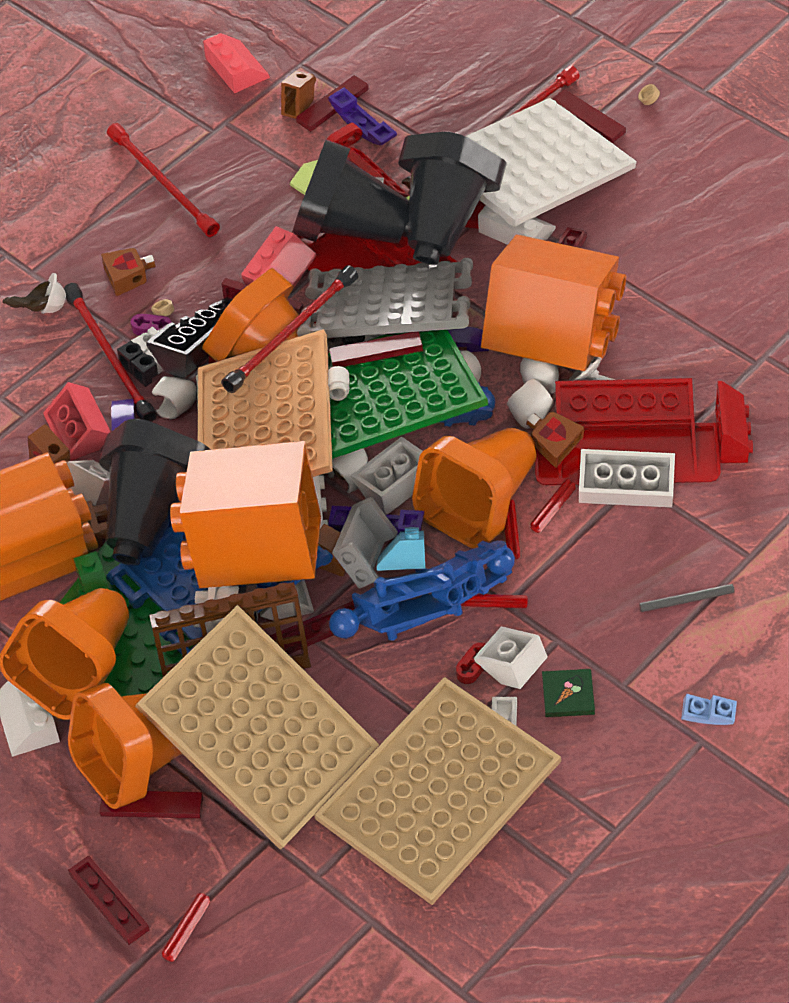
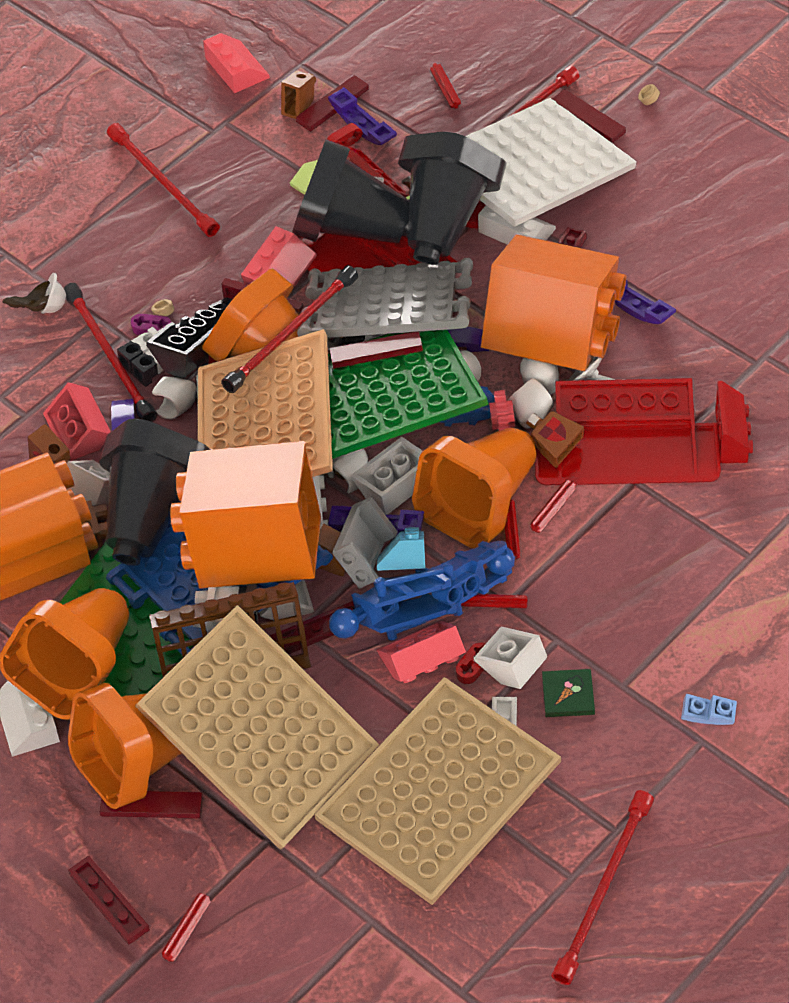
(90, 572): green slope -> none
(126, 269): dark orange torso -> none
(338, 382): white brick -> none
(422, 651): none -> coral slope
(445, 85): none -> red axle
(501, 412): none -> coral gear
(567, 965): none -> red hose
(626, 478): white brick -> none
(643, 308): none -> dark purple slope
(686, 598): dark grey bar -> none

